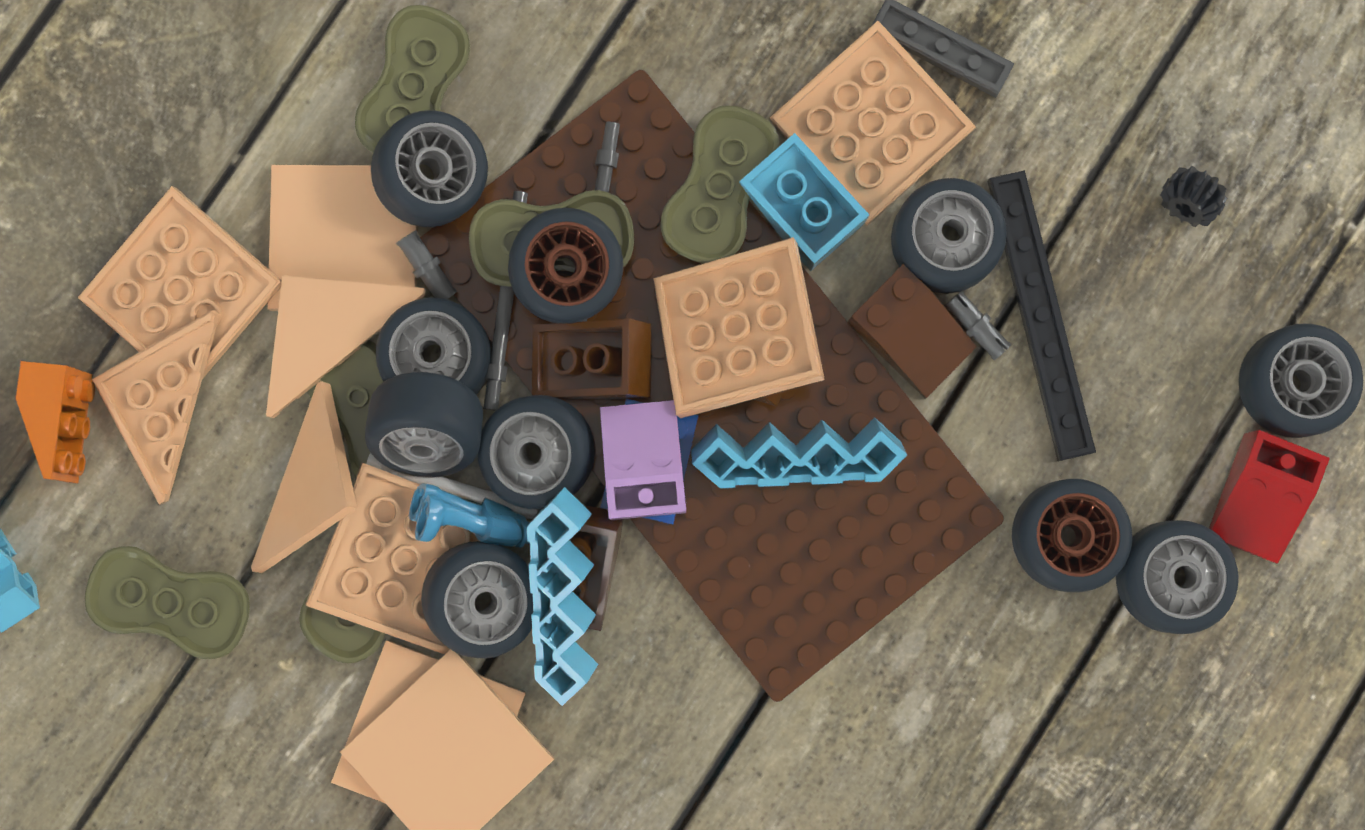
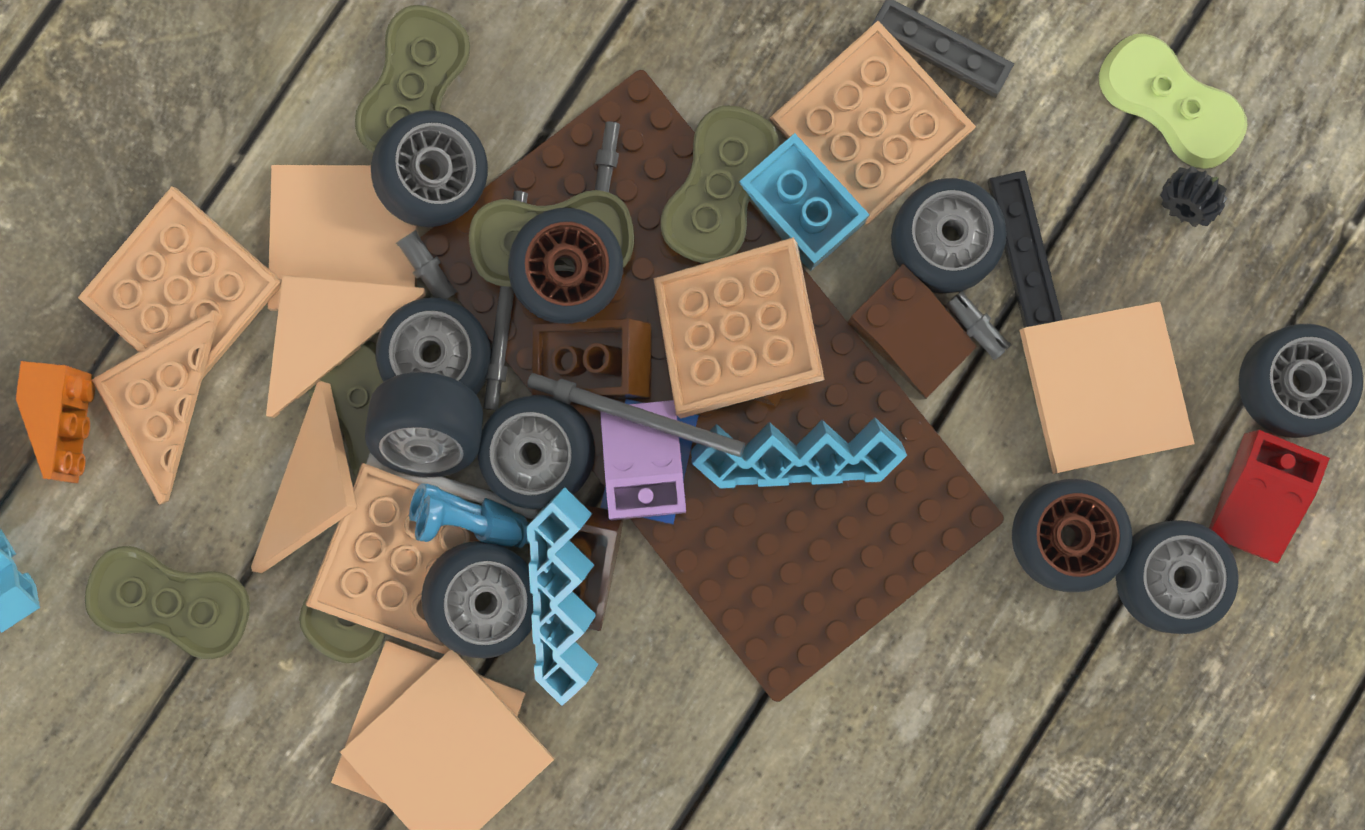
(567, 392): none -> dark grey bar
(1106, 387): none -> light nougat tile
(1195, 119): none -> yellowish green plate

